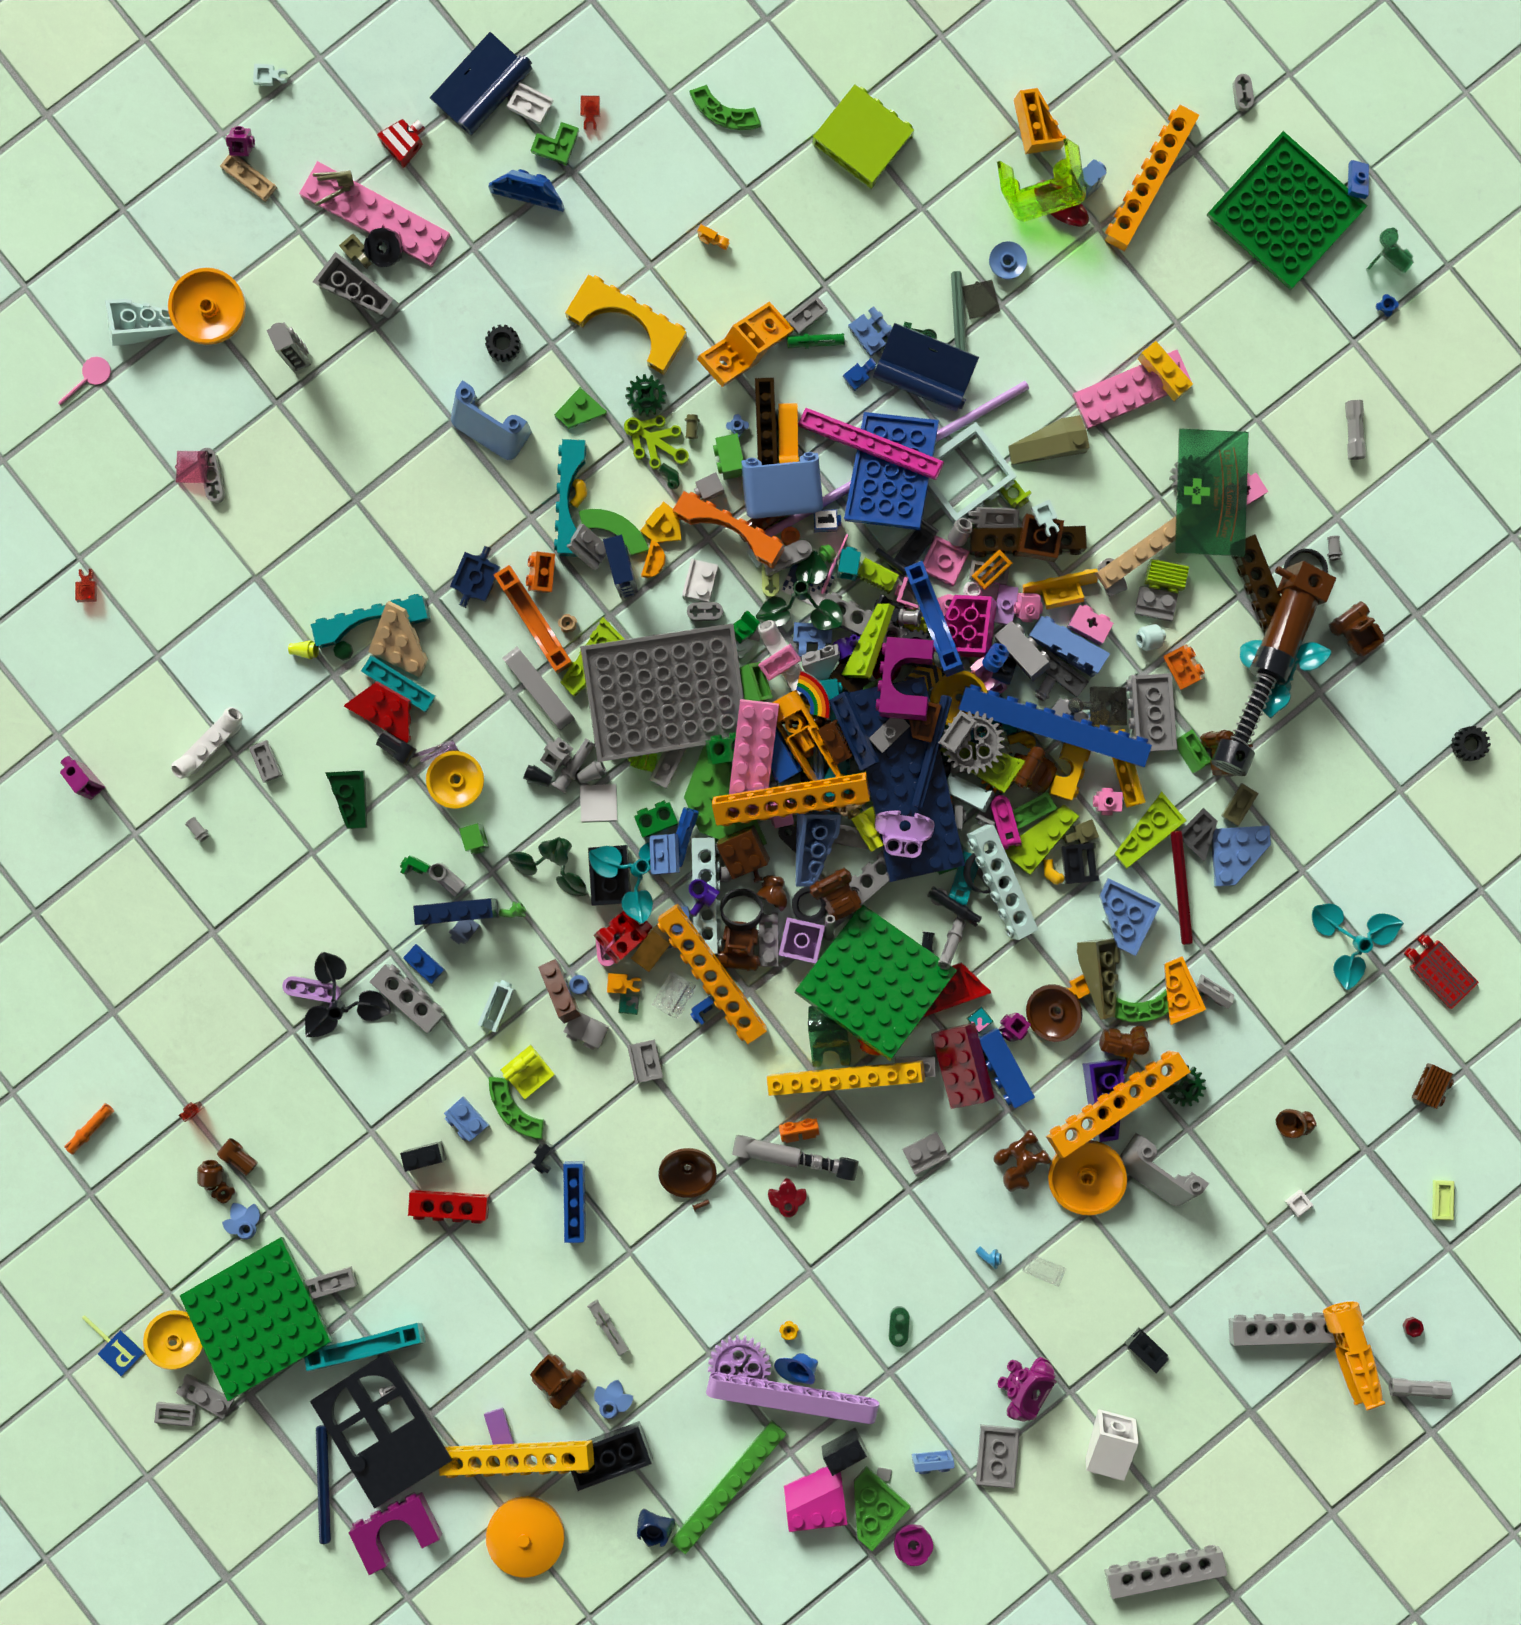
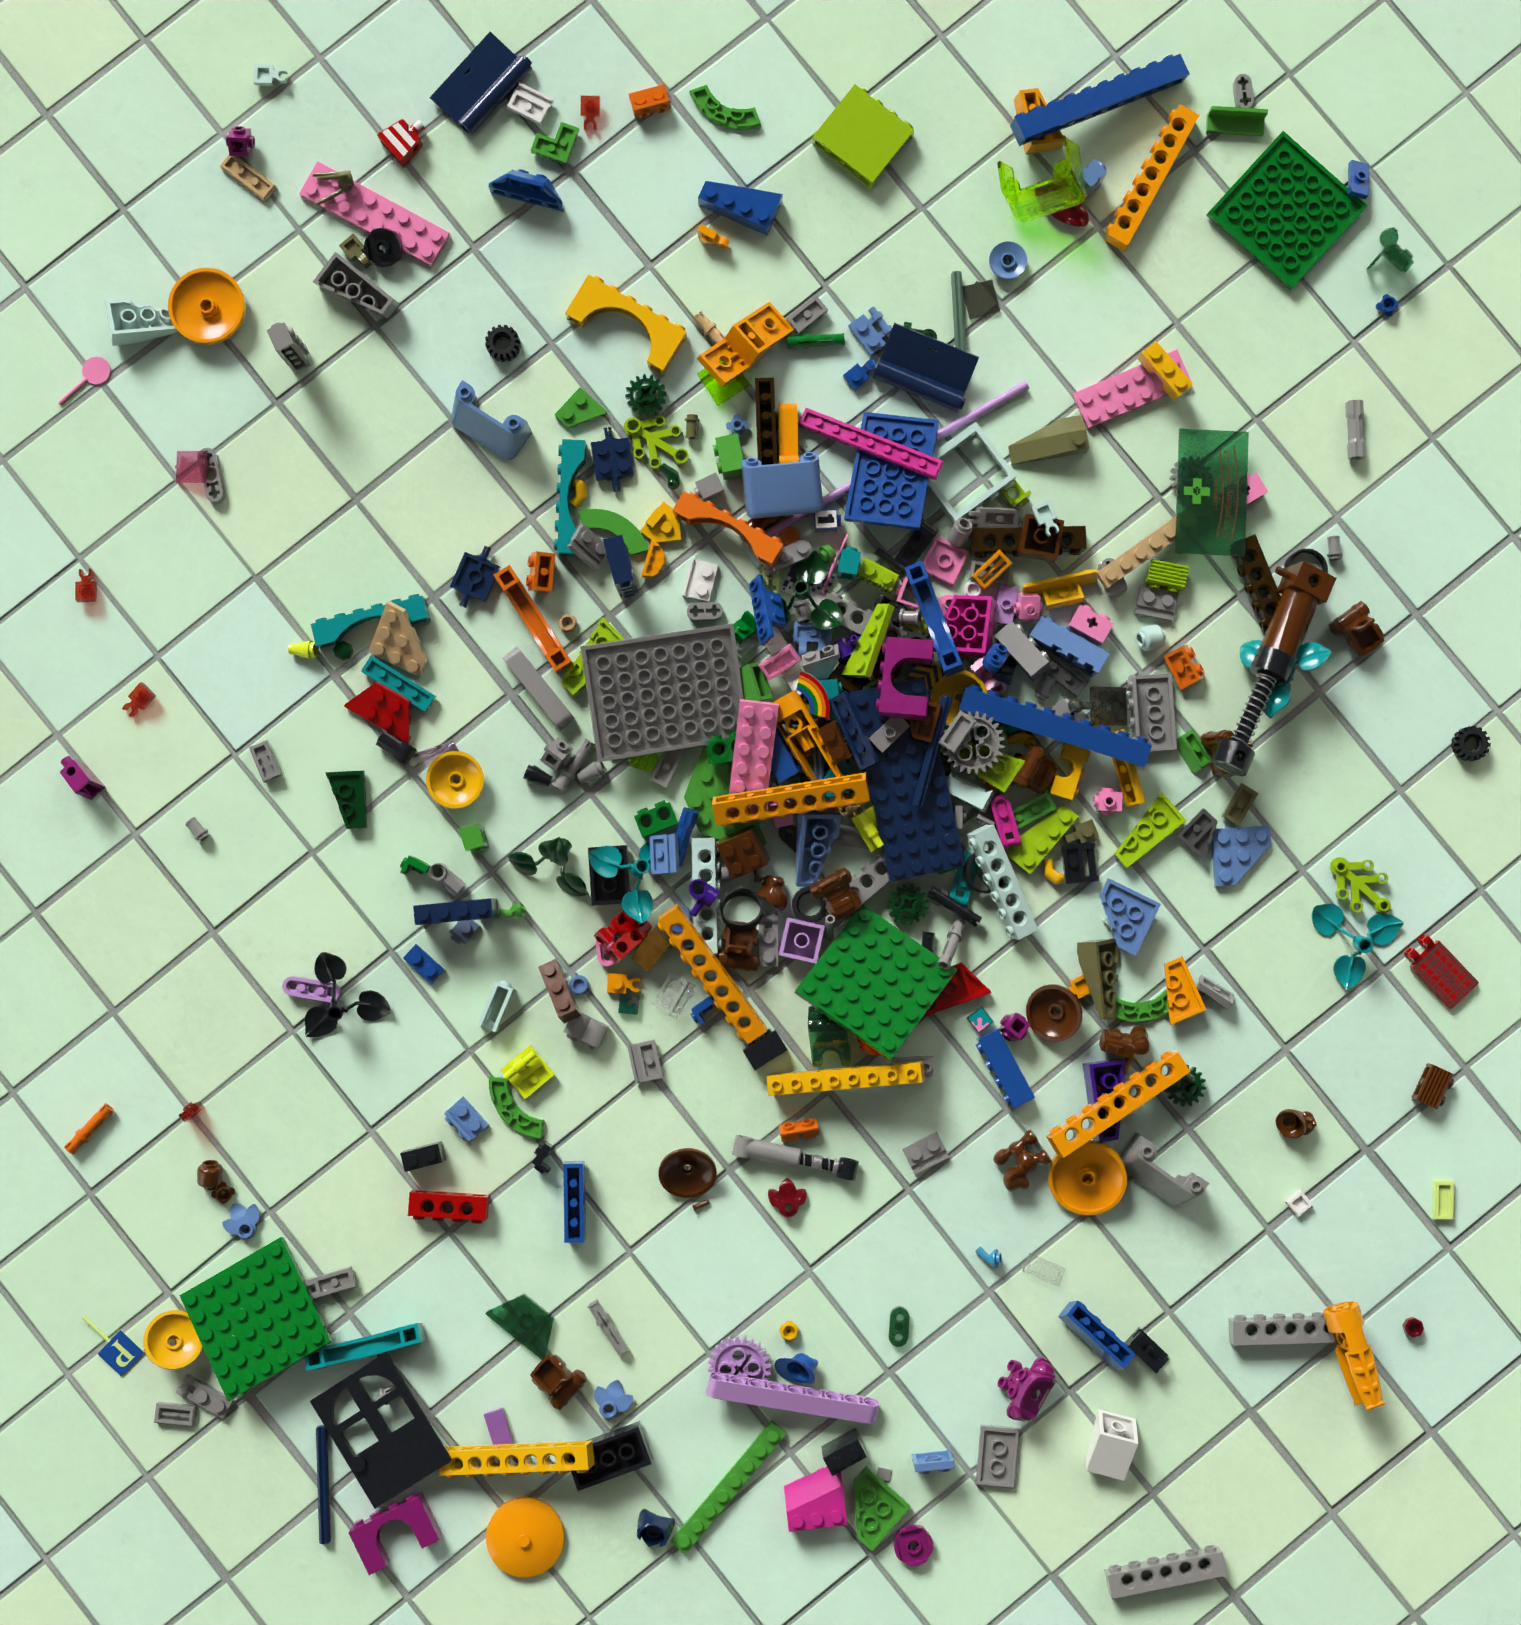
(140, 697): none -> clear red plate
(208, 743): white plate -> none
(233, 1153): reddish brown piece -> none
(382, 982): light grey brick -> none
(525, 1322): none -> clear green wing
(598, 802): white sticker -> none
(612, 459): none -> dark blue plate
(649, 101): none -> orange bracket
(709, 327): none -> tan pin
(719, 393): none -> clear neon green tile
(740, 204): none -> blue wedge
(764, 1049): none -> black brick
(767, 609): none -> blue bracket
(802, 611): none -> light grey bush
(888, 824): lavender piece -> none
(902, 896): none -> dark green gear
(962, 1065): dark red brick -> none
(1096, 1335): none -> blue brick
(1099, 99): none -> blue brick
(1181, 887): dark red axle -> none
(1236, 121): none -> bright green panel
(1358, 883): none -> lime plant
(1434, 1389): light grey axle -> none

